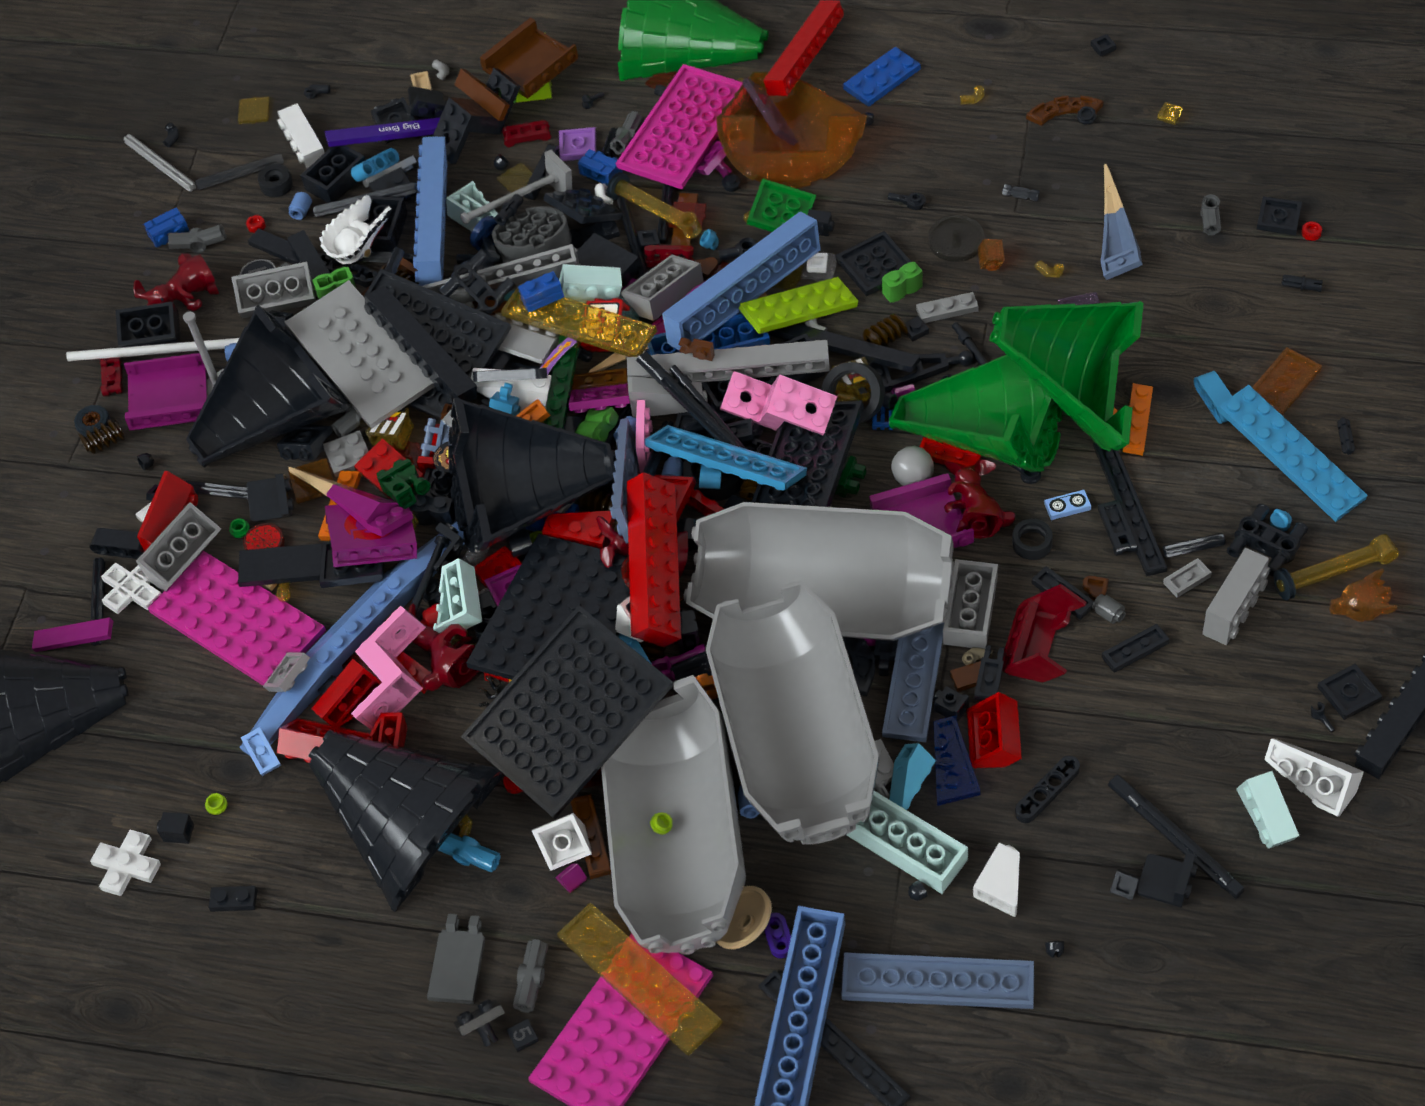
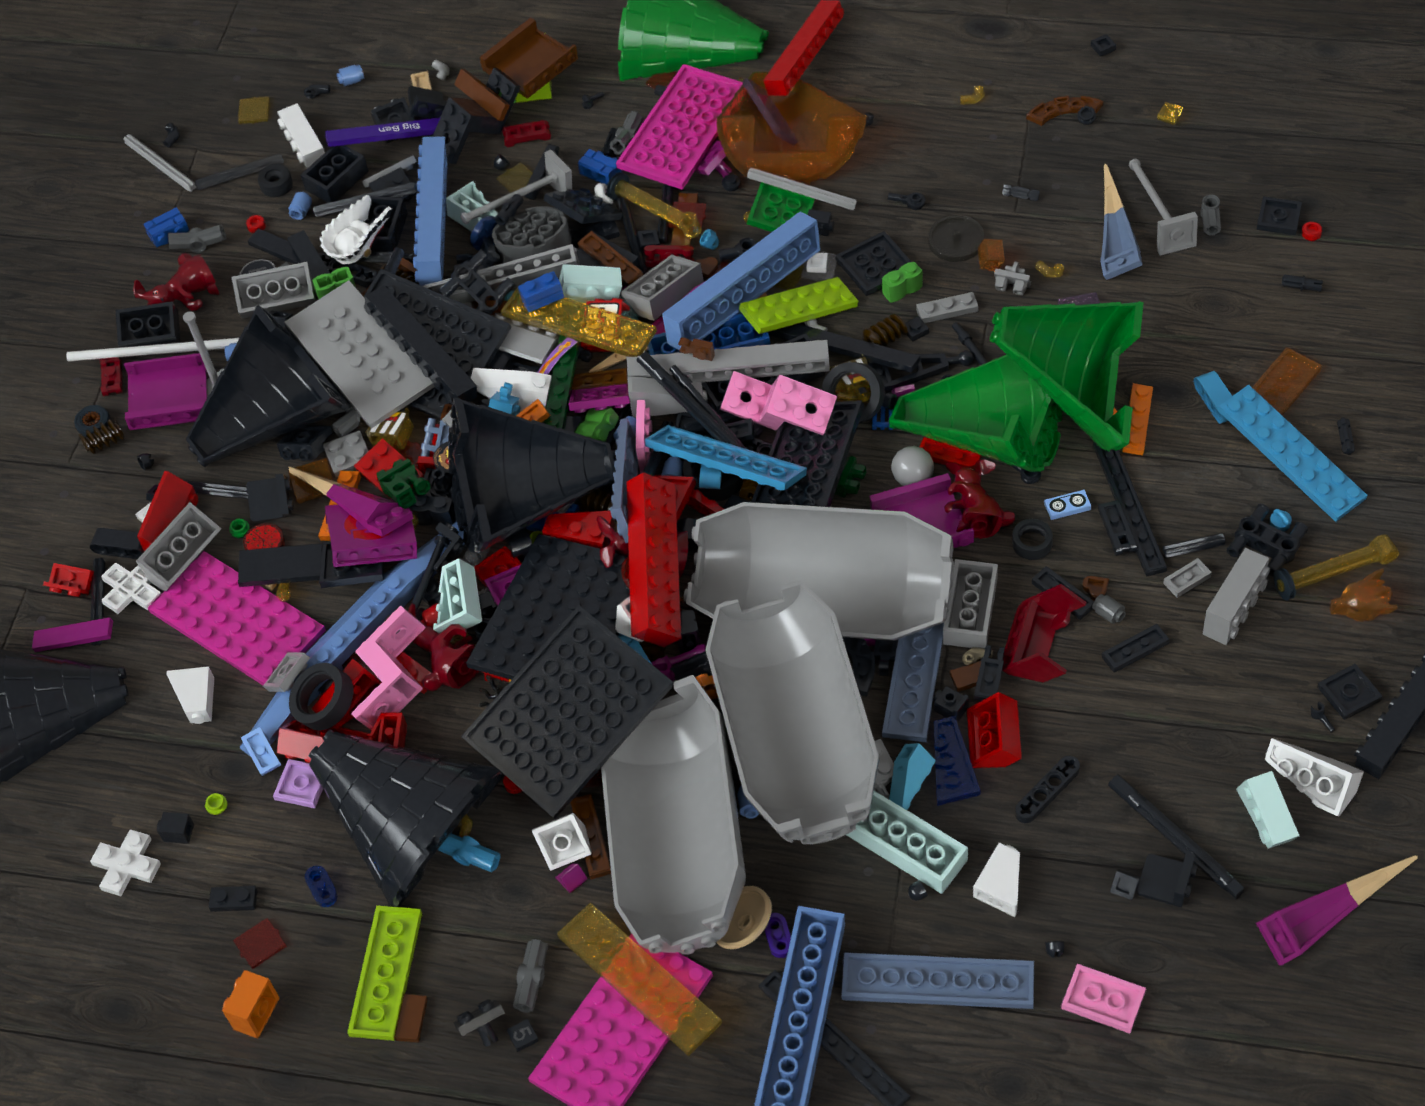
(70, 579): none -> red bracket
(195, 692): none -> white slope
(250, 1004): none -> orange brick
(259, 943): none -> clear red piece
(298, 785): none -> lavender tile
(322, 887): none -> clear blue plate
(336, 707): none -> black tyre
(350, 75): none -> medium blue brick
(375, 164): dark azure beam -> none
(385, 972): none -> lime plate
(411, 1018): none -> reddish brown tile
(457, 962): dark grey tile -> none
(510, 374): beam -> none
(576, 142): medium lavender tile -> none
(609, 257): none -> reddish brown tile
(661, 823): lime plate -> none
(801, 188): none -> light grey axle
(881, 76): blue plate -> none
(1012, 275): none -> light grey hips
(1103, 998): none -> bright pink plate
(1172, 233): none -> light grey tile
(1301, 924): none -> magenta plate

